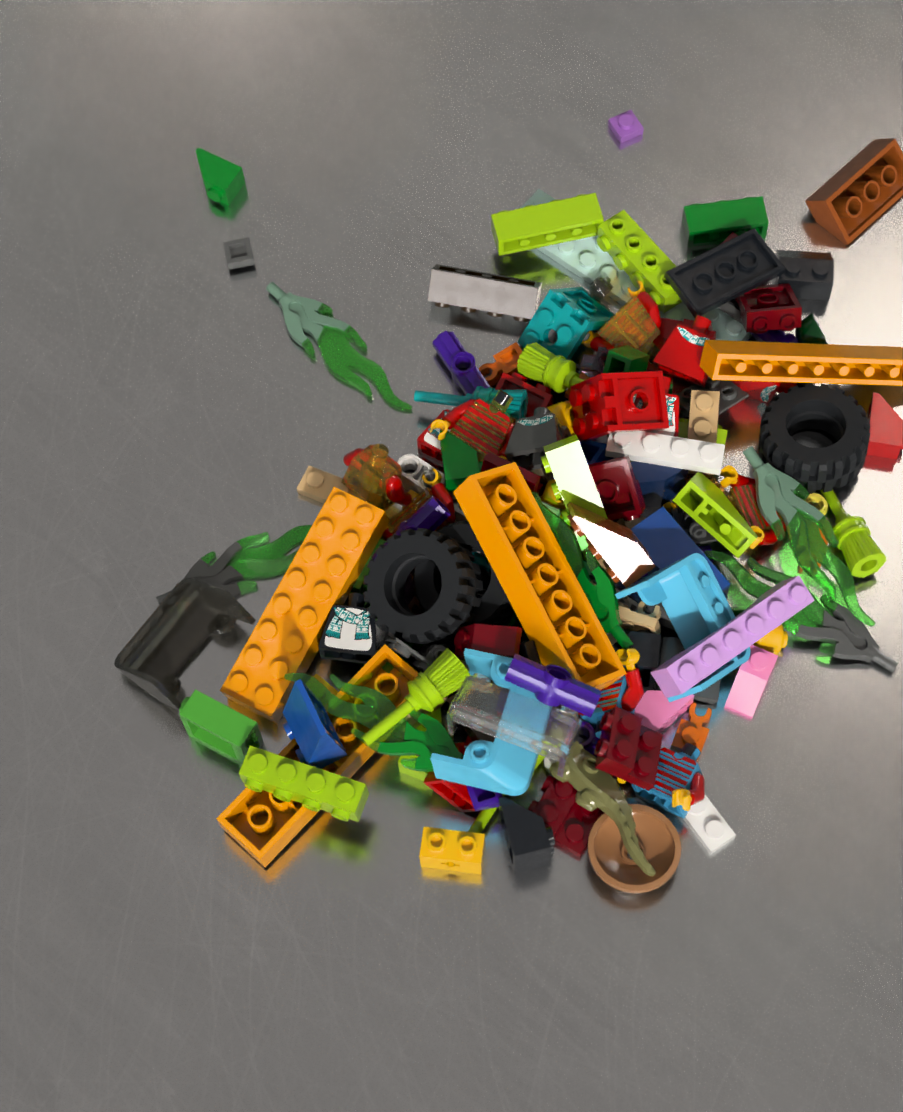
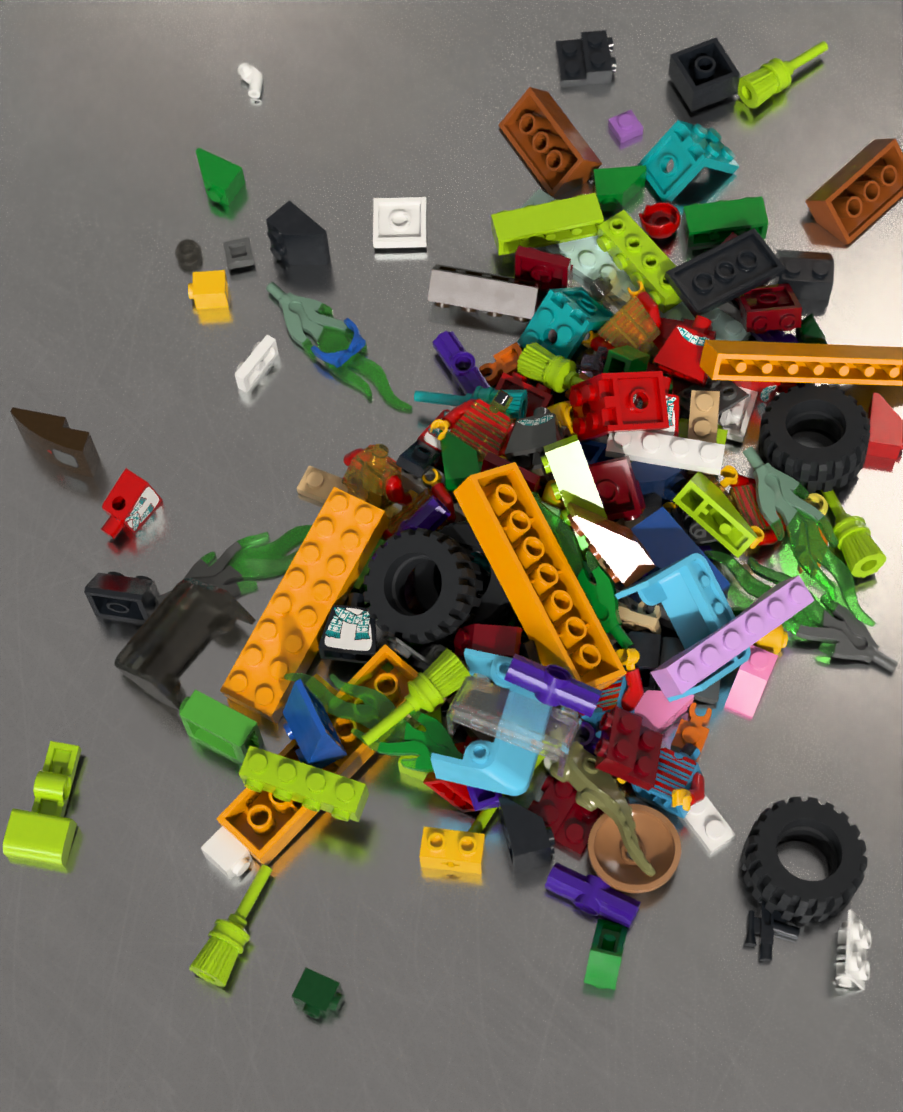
(44, 832): none -> lime plate
(57, 442): none -> dark brown slope
(122, 596): none -> black slope
(129, 504): none -> red torso
(188, 246): none -> clear smoke plate
(209, 289): none -> yellow brick
(227, 853): none -> white brick
(228, 937): none -> lime piece
(252, 77): none -> white arm
(260, 358): none -> white plate
(297, 237): none -> black slope
(317, 994): none -> dark green brick
(340, 357): none -> blue cap
(399, 222): none -> white plate
(418, 458): none -> black plate
(549, 142): none -> dark orange slope
(550, 269): none -> dark red plate
(586, 60): none -> black plate
(592, 895): none -> dark purple piece
(605, 954): none -> green slope
(617, 185): none -> green slope
(660, 220): none -> red hair
(691, 150): none -> teal bracket
(703, 74): none -> black brick
(738, 417): none -> white plate
(766, 927): none -> black piece
(773, 77): none -> lime piece
(822, 828): none -> black tyre
(853, 941): none -> white hinge

